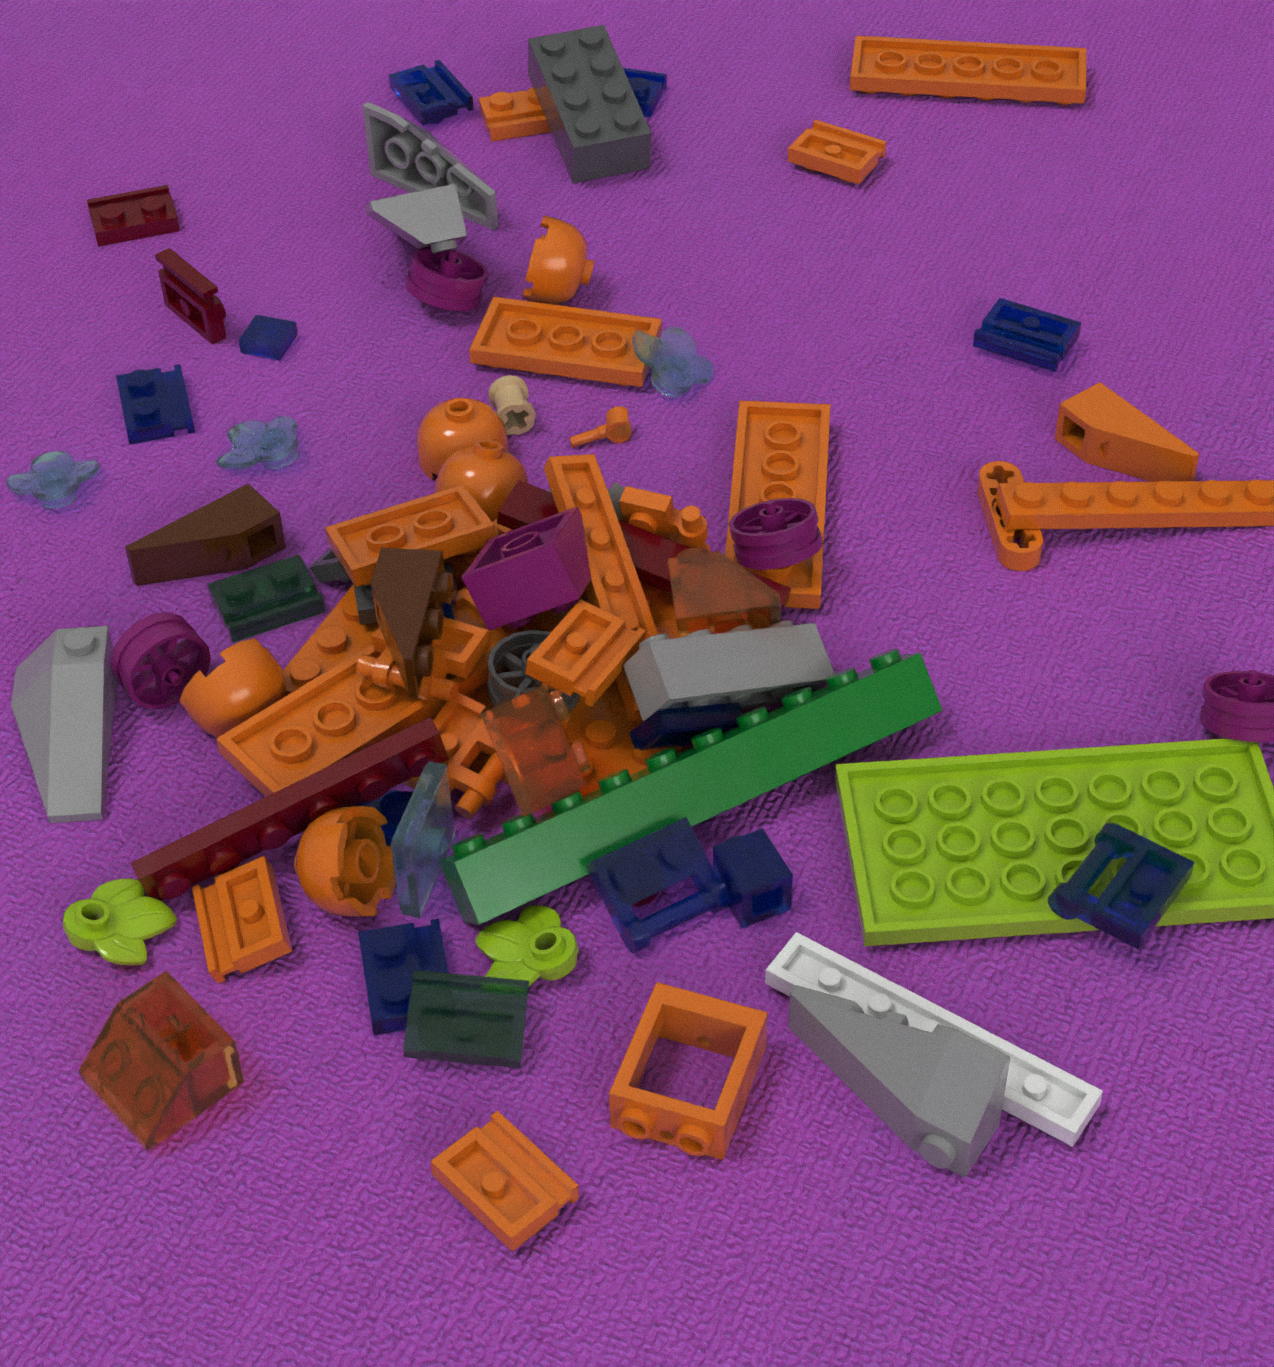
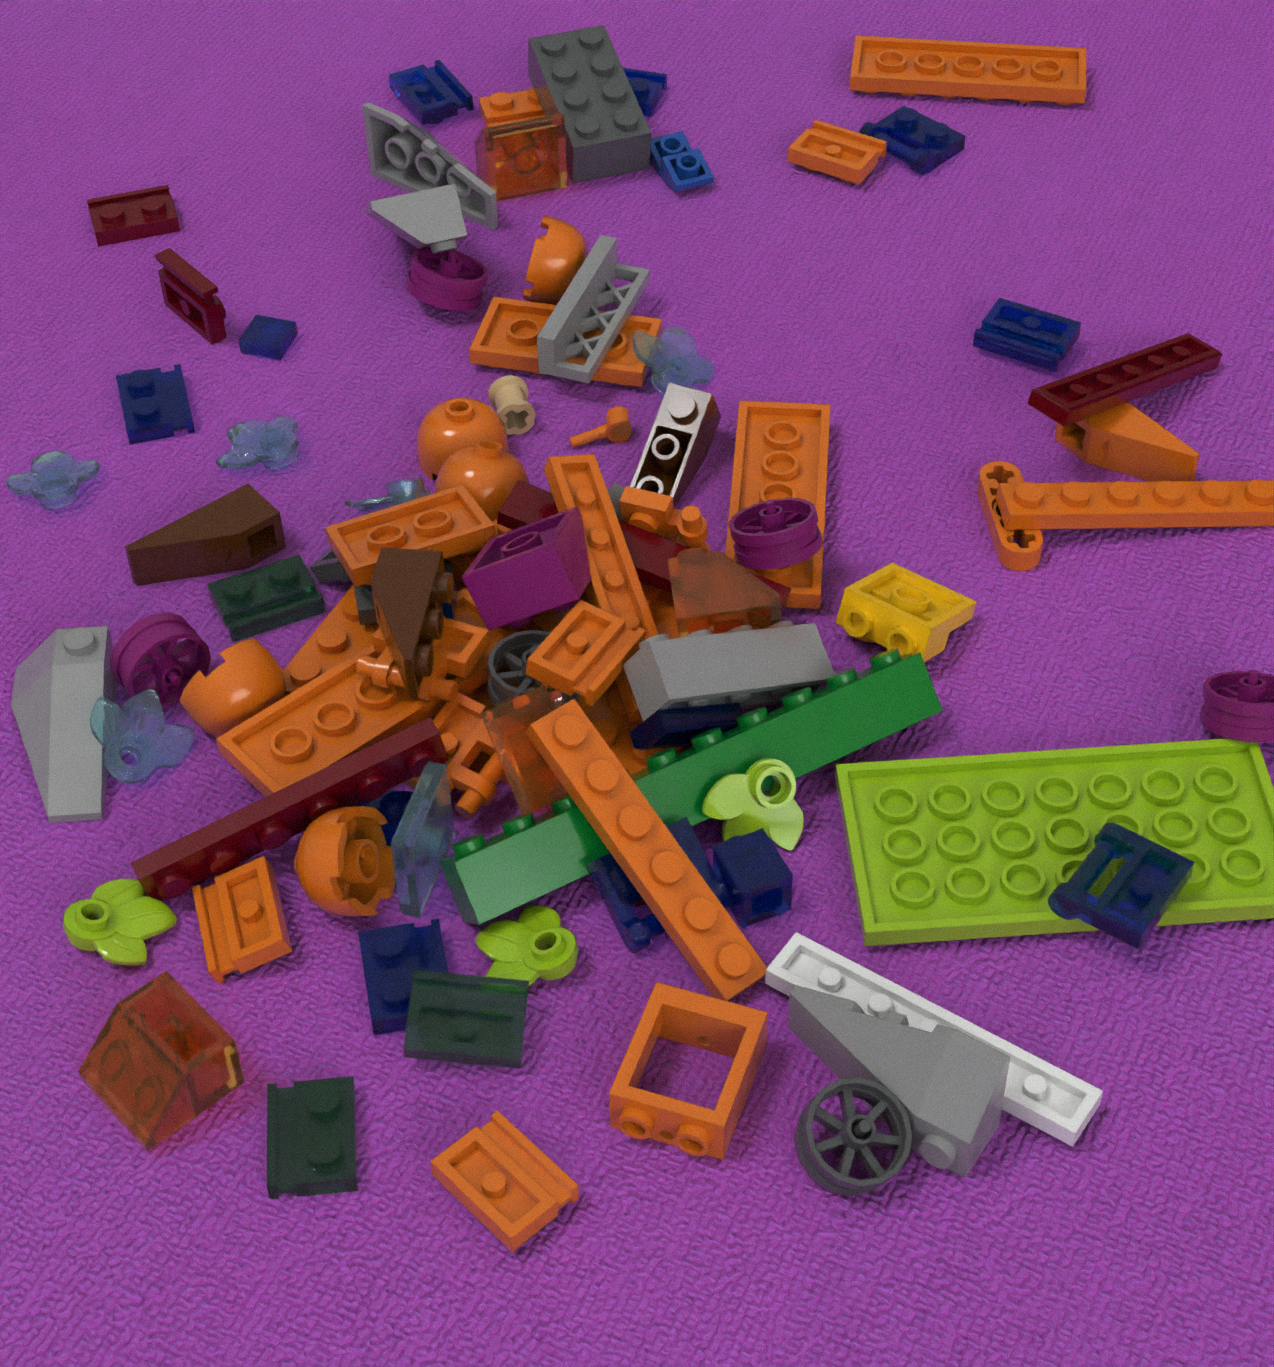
(140, 731): none -> clear light blue plate
(312, 1137): none -> plate
(397, 493): none -> clear light blue plate
(523, 157): none -> clear orange slope
(579, 313): none -> light grey fence
(647, 851): none -> orange plate
(677, 442): none -> reddish brown slope
(678, 163): none -> blue slope
(746, 809): none -> lime plate
(853, 1136): none -> dark grey wheel
(903, 611): none -> yellow plate
(916, 139): none -> clear blue plate
(1124, 379): none -> dark red tile

